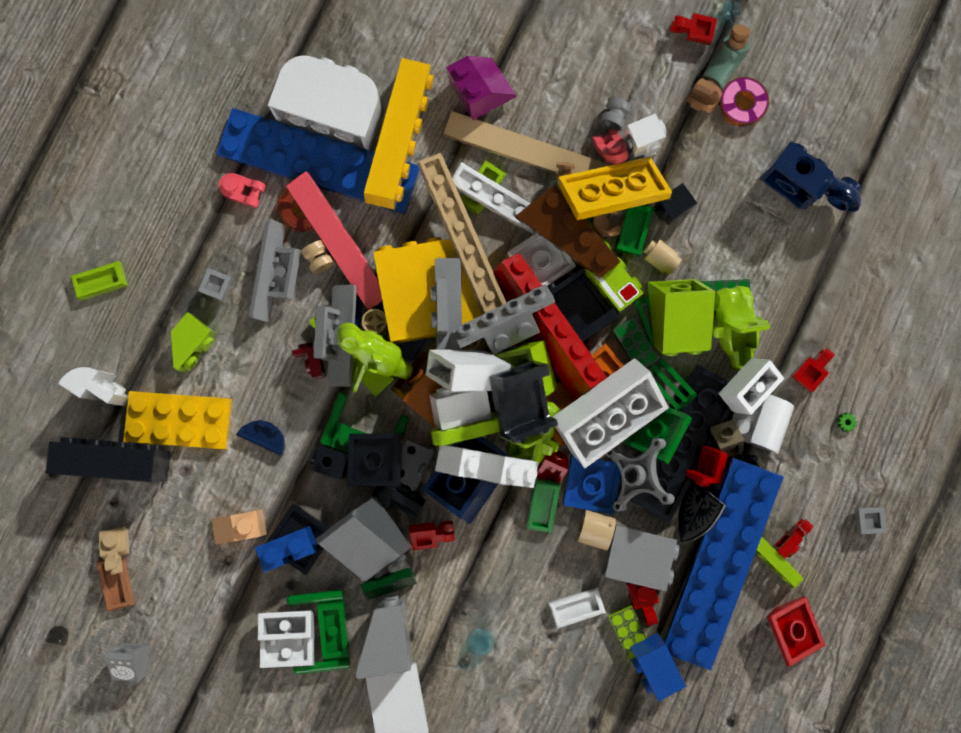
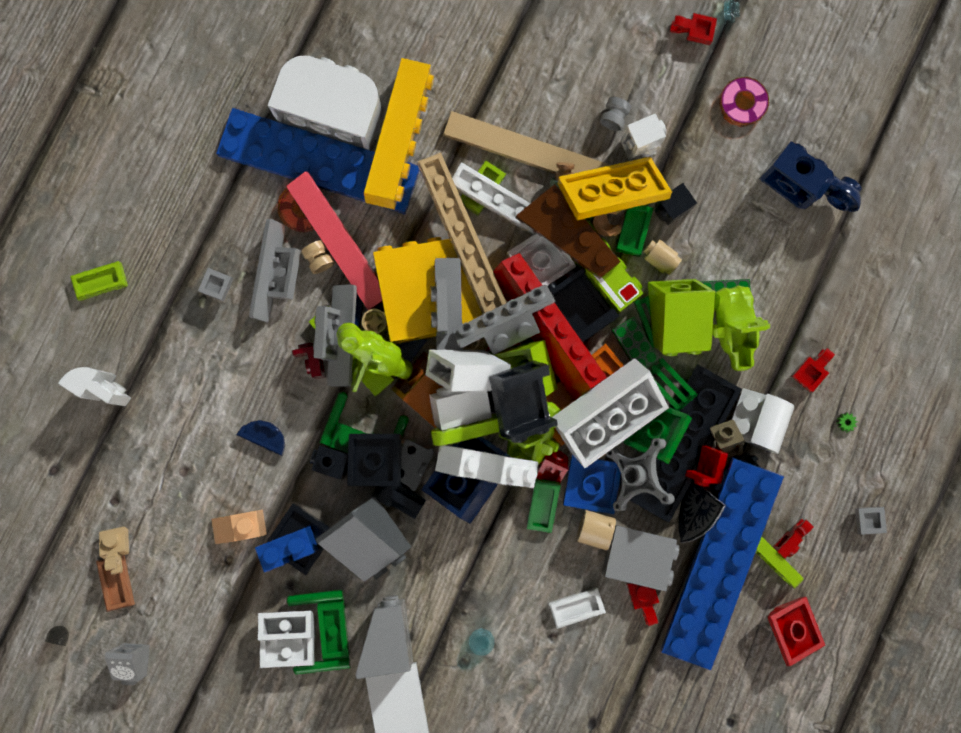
(108, 460): black brick -> none
(177, 420): yellow plate -> none
(189, 340): lime slope -> none
(234, 187): coral plate -> none
(388, 583): dark green tile -> none
(427, 536): red plate -> none
(479, 85): magenta slope -> none
(611, 147): coral plate -> none
(627, 629): lime tile -> none
(657, 666): blue brick -> none
(720, 68): piece -> none
(751, 386): white brick -> none

